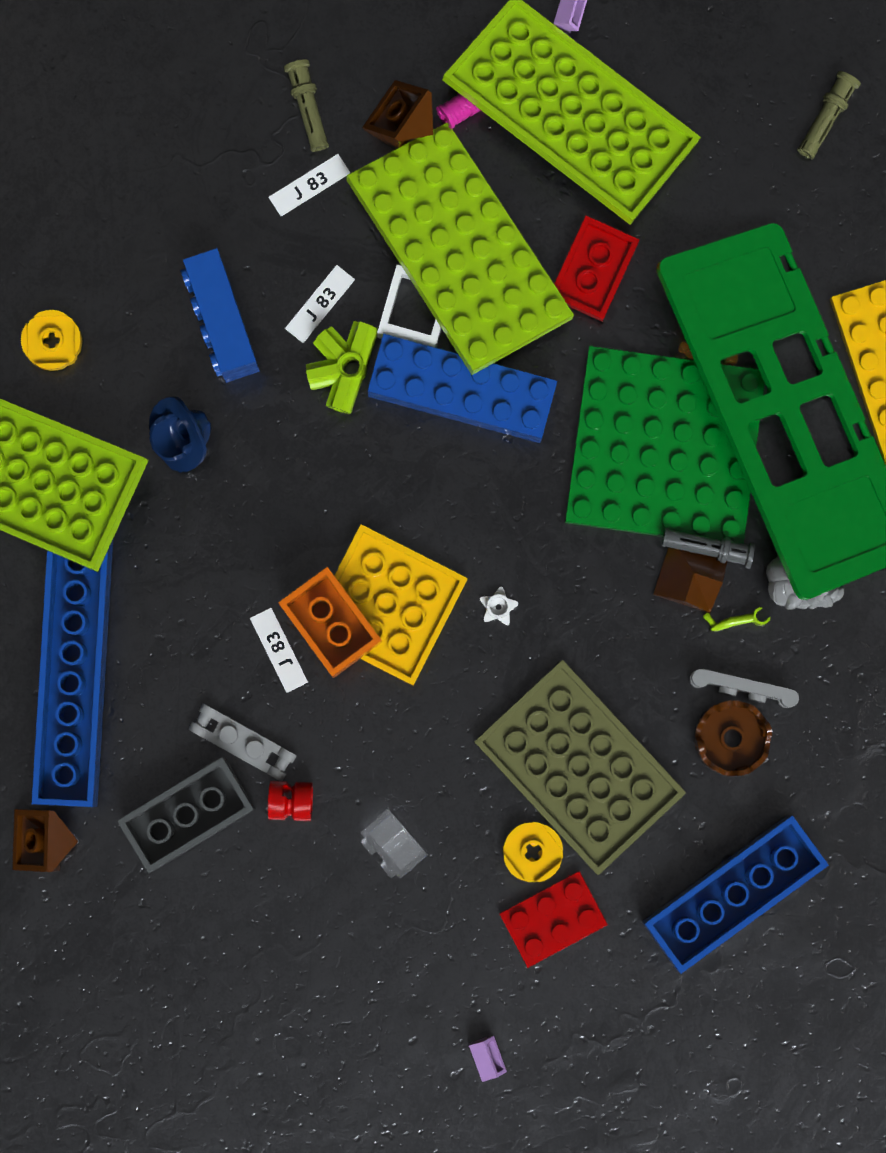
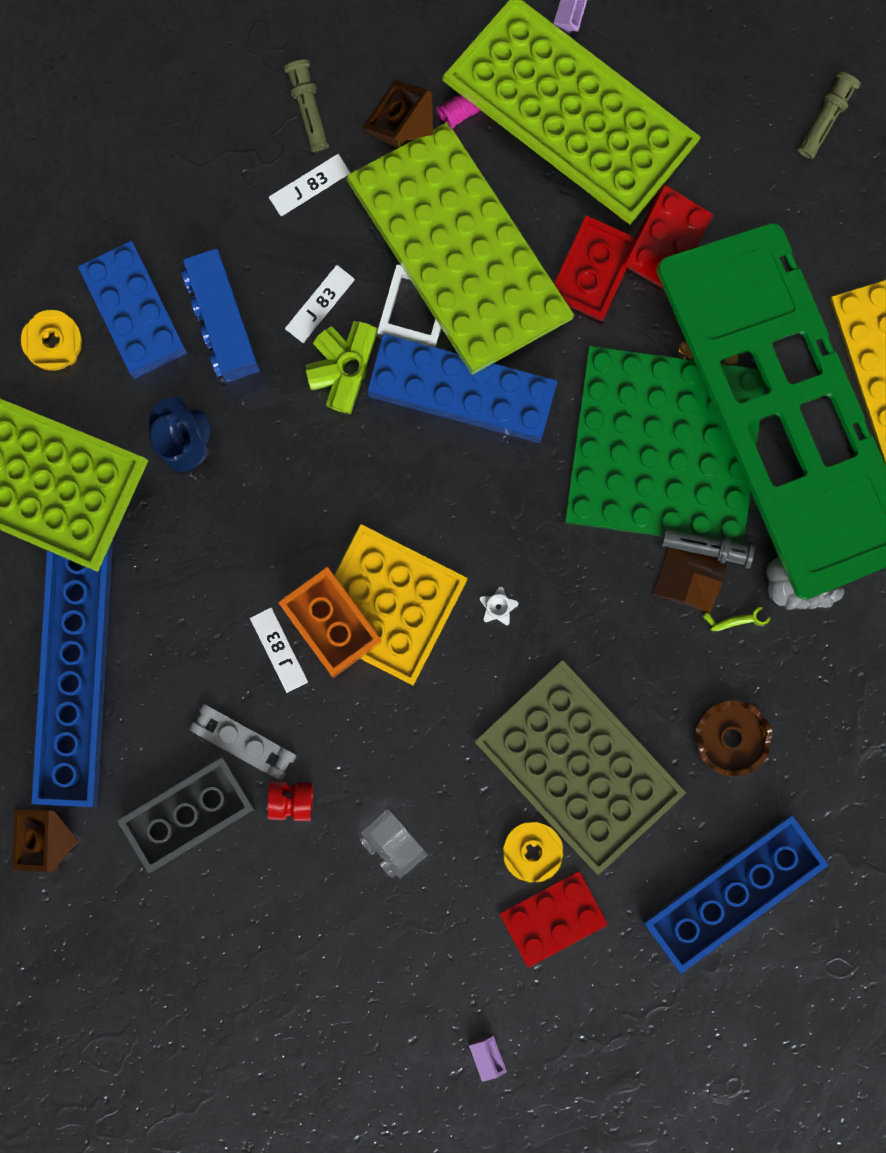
(132, 309): none -> blue brick
(668, 229): none -> red plate
(757, 690): light grey plate -> none

